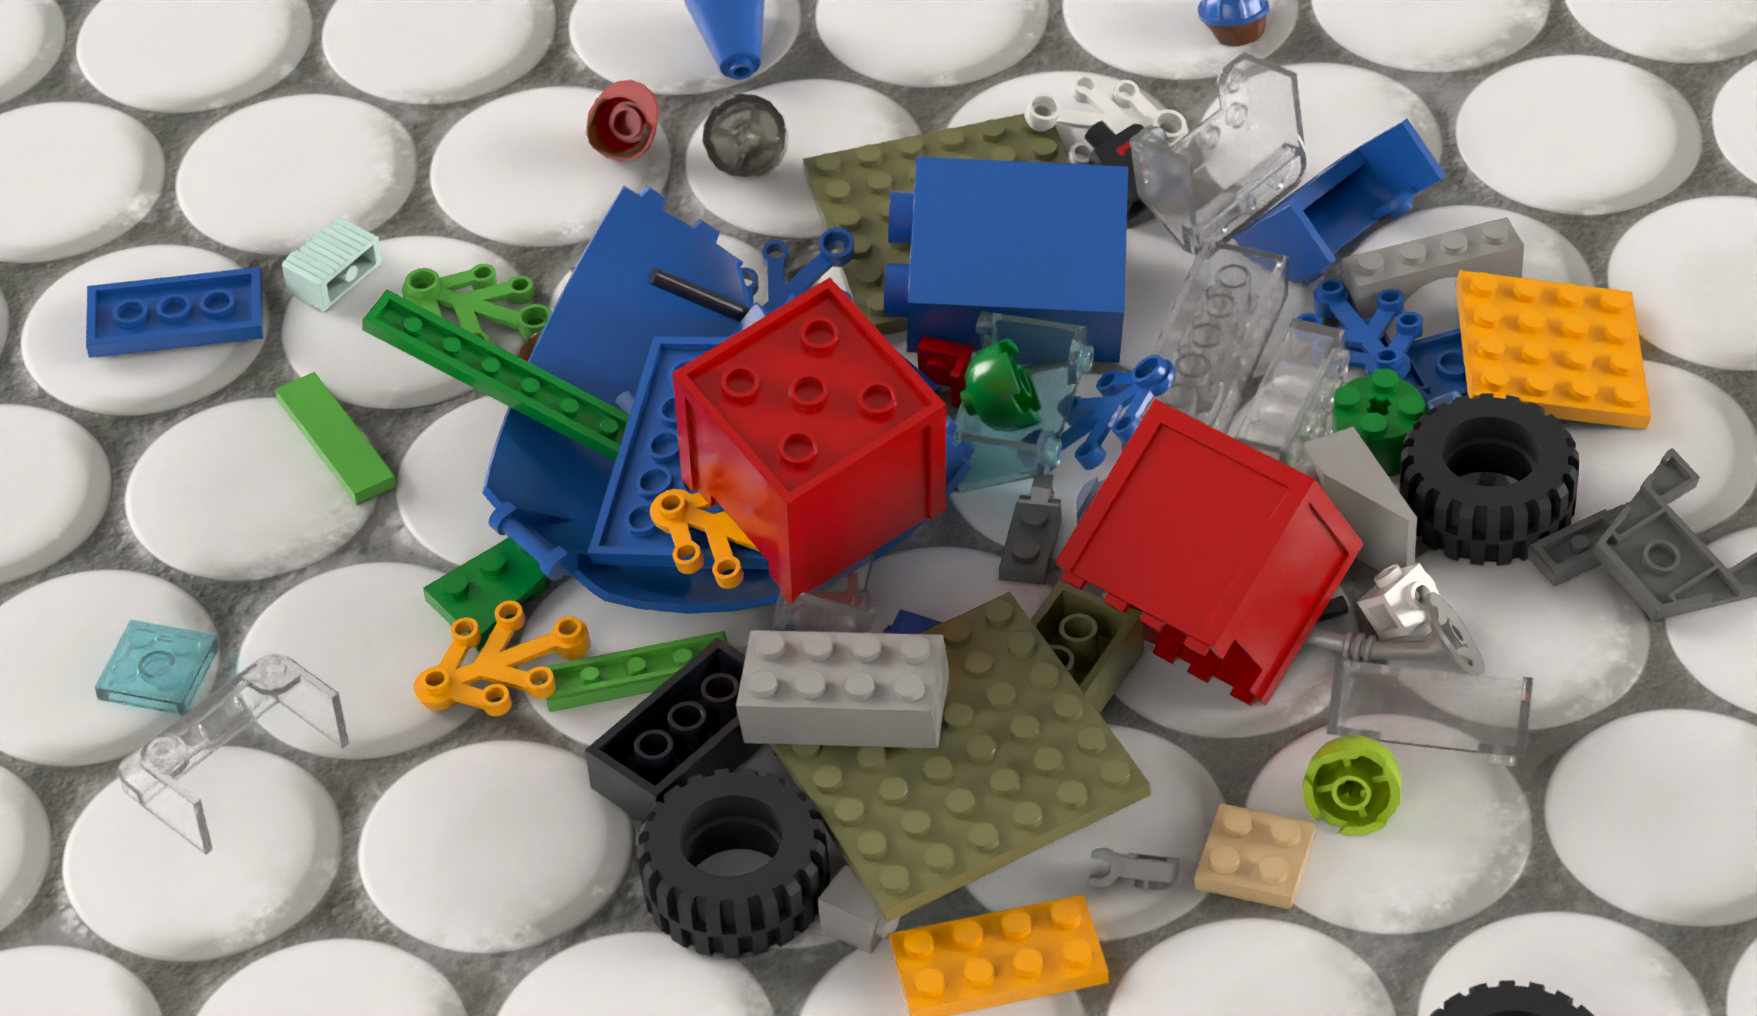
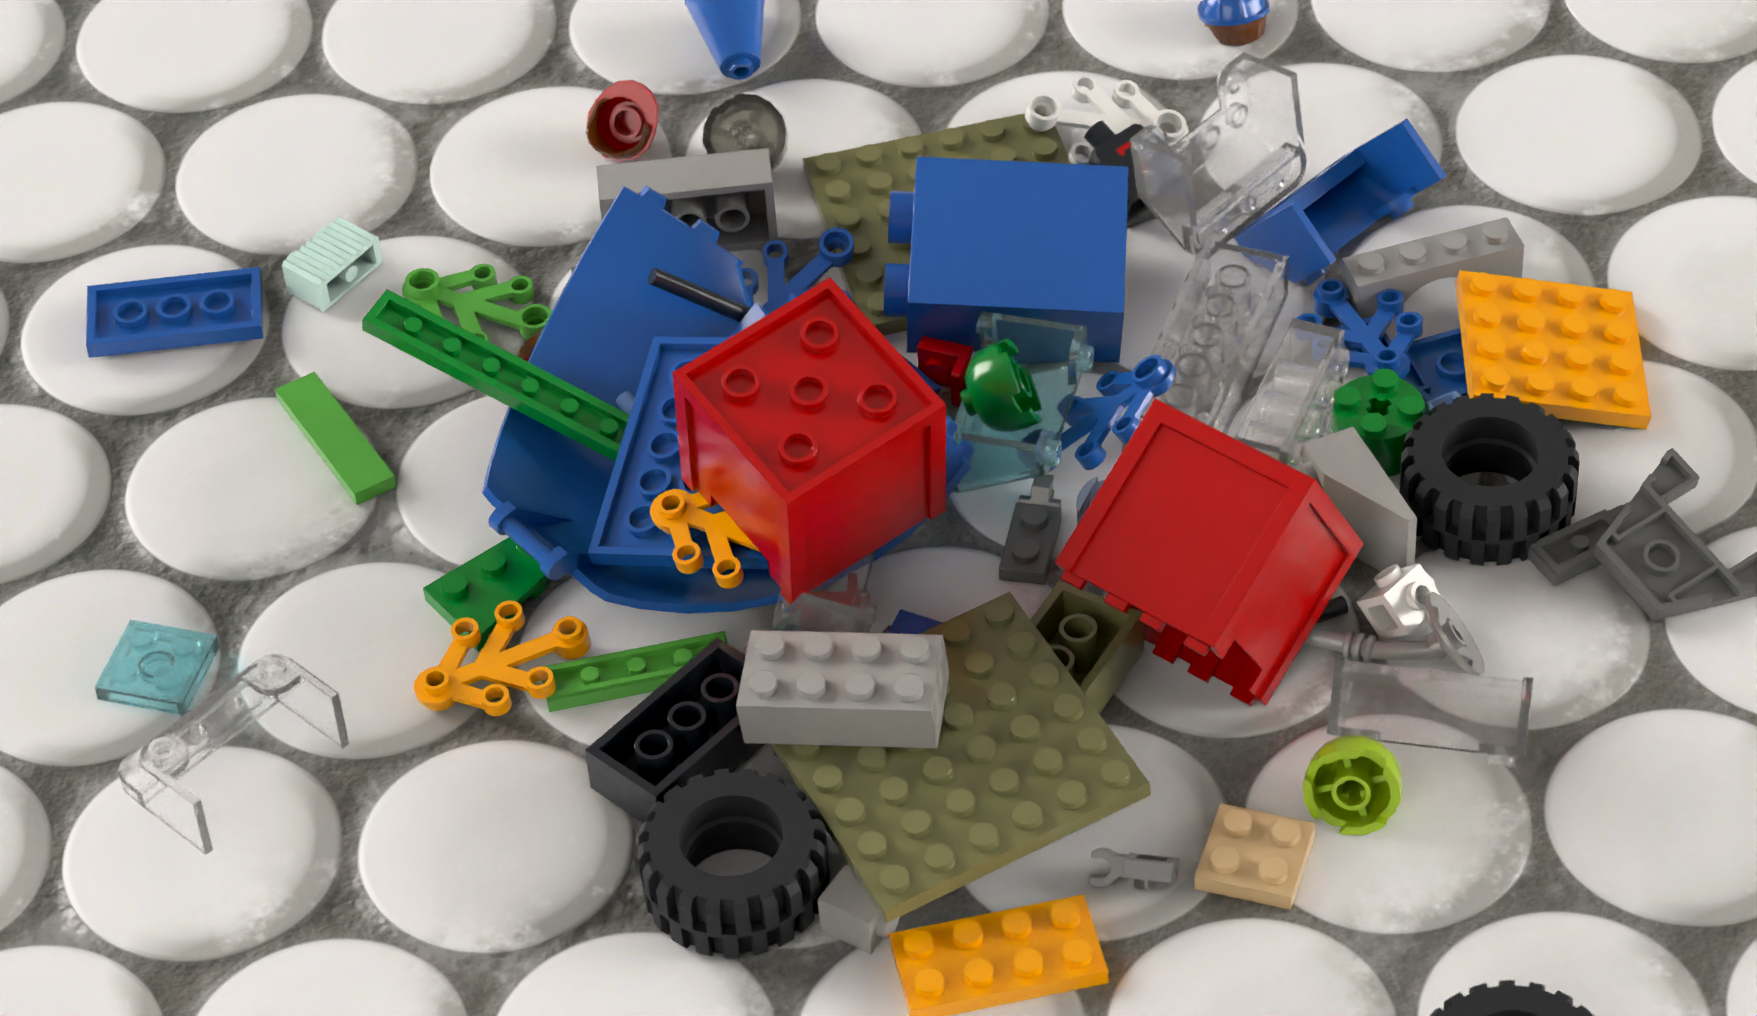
(722, 189): none -> light grey brick

